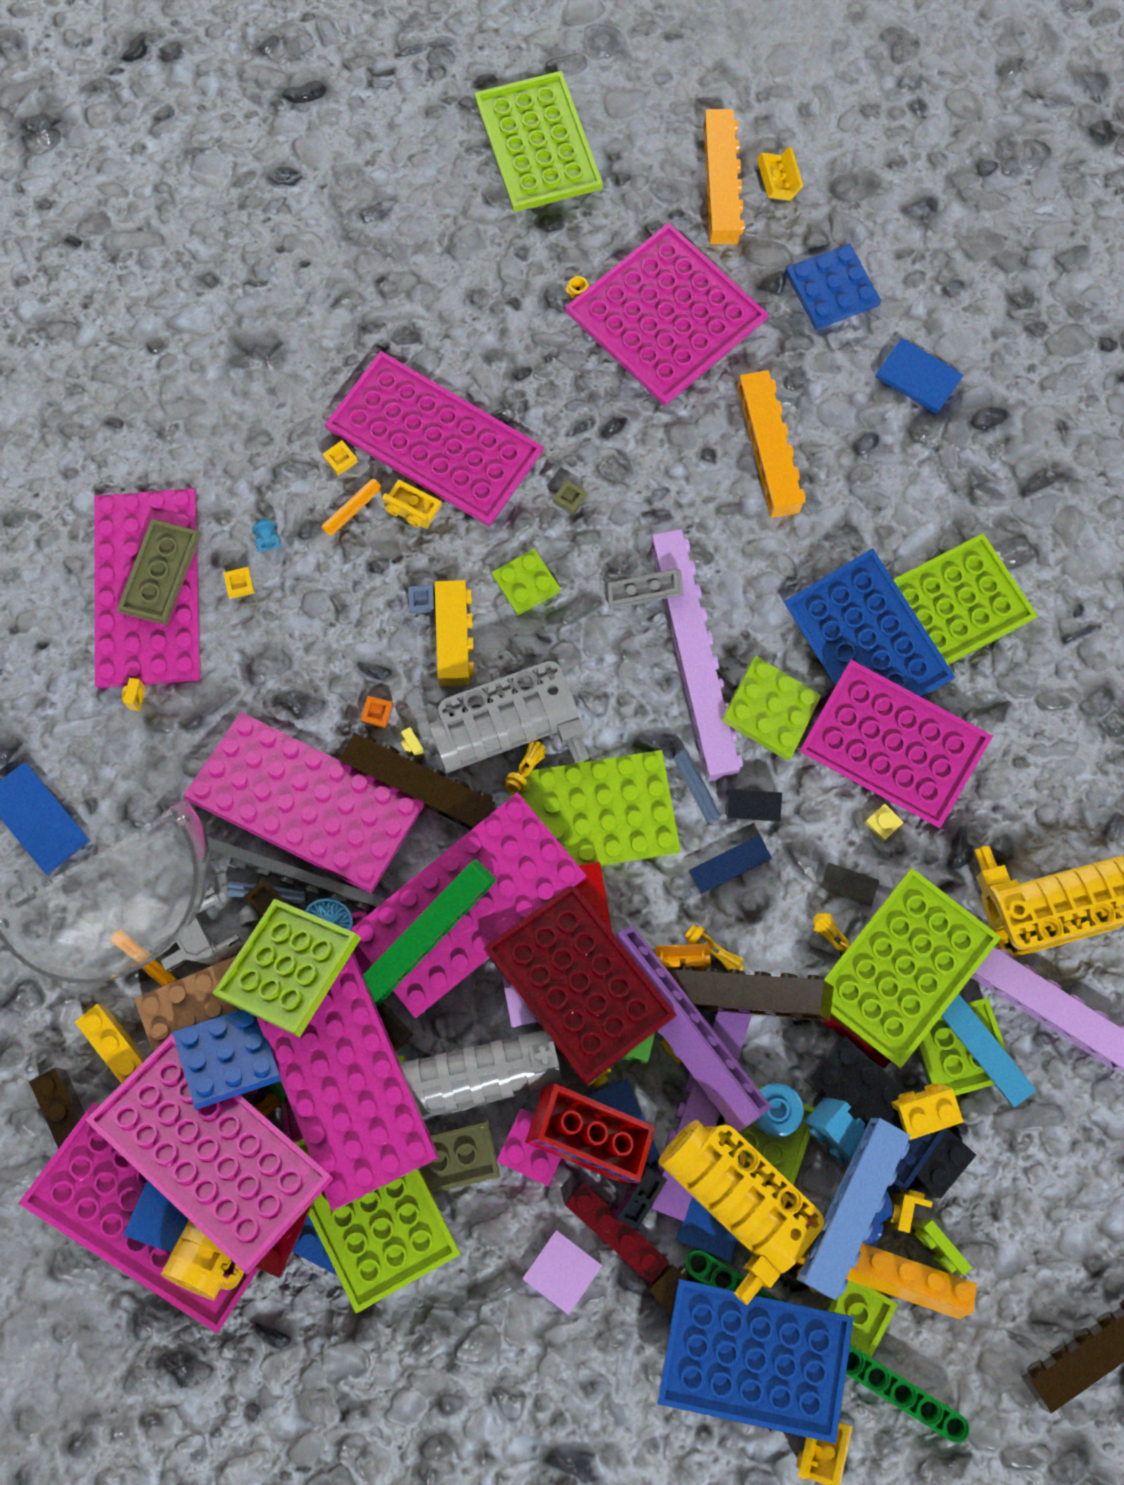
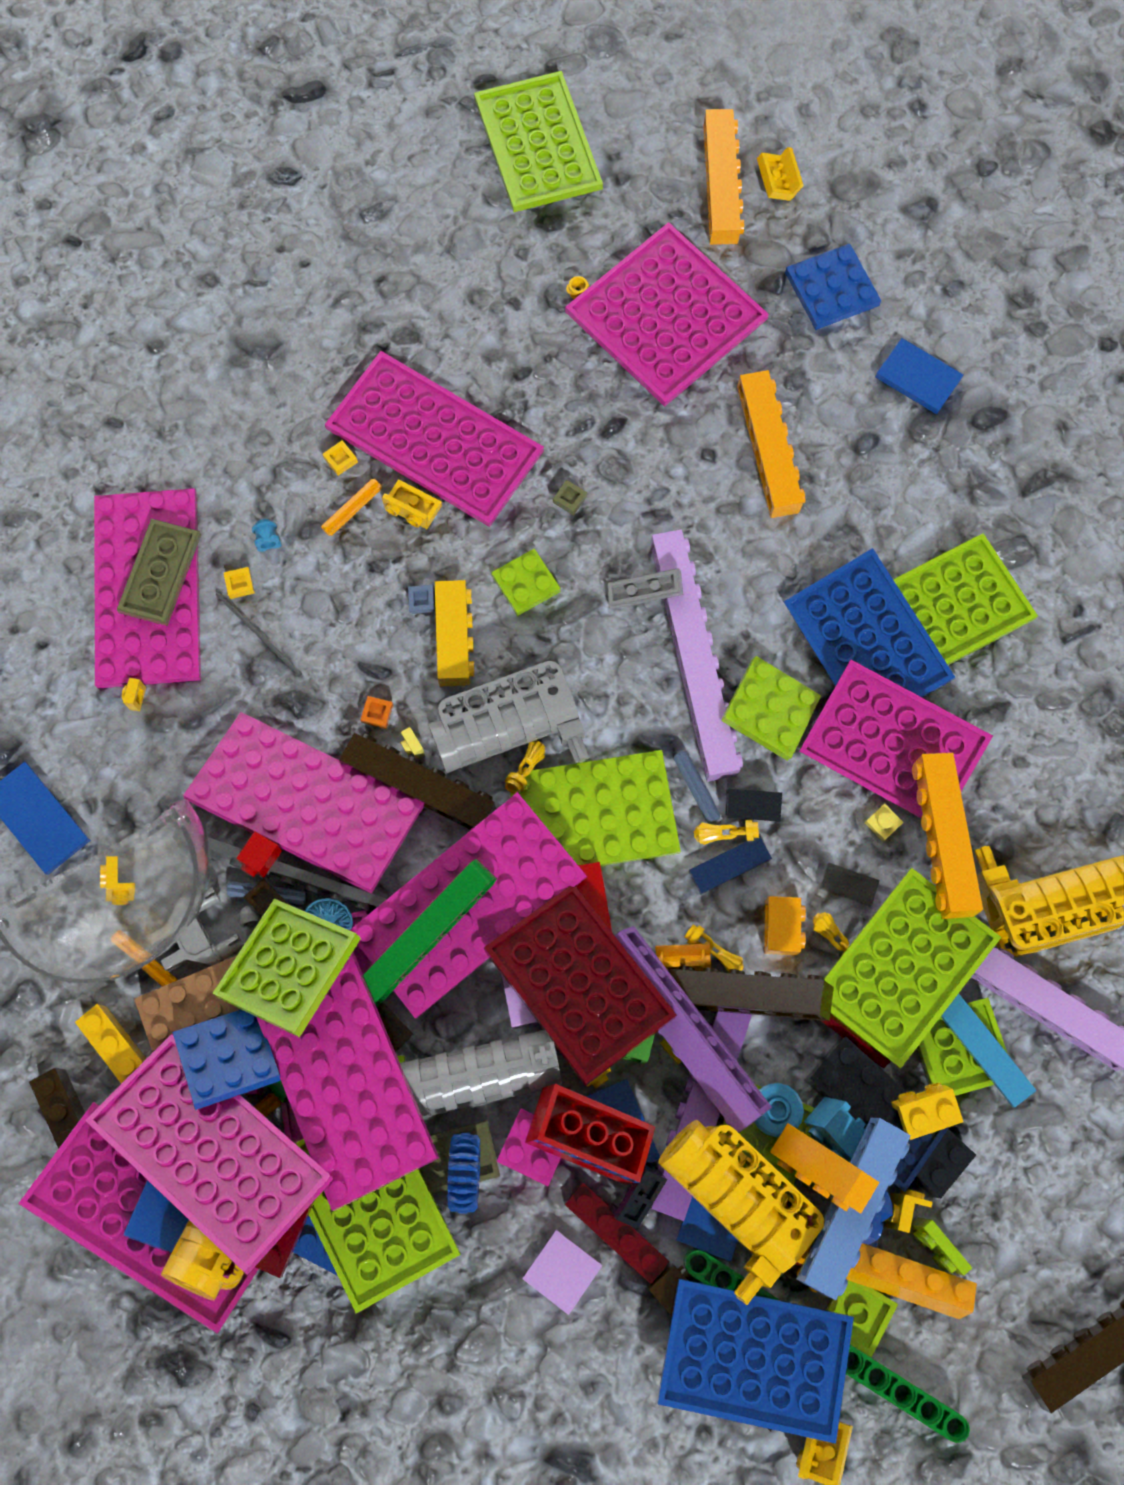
(115, 892): none -> yellow bracket
(258, 855): none -> red brick
(259, 634): none -> dark grey piece
(464, 1173): none -> blue gear
(709, 833): none -> yellow piece
(783, 925): none -> light orange brick
(825, 1168): none -> light orange brick
(947, 836): none -> light orange brick

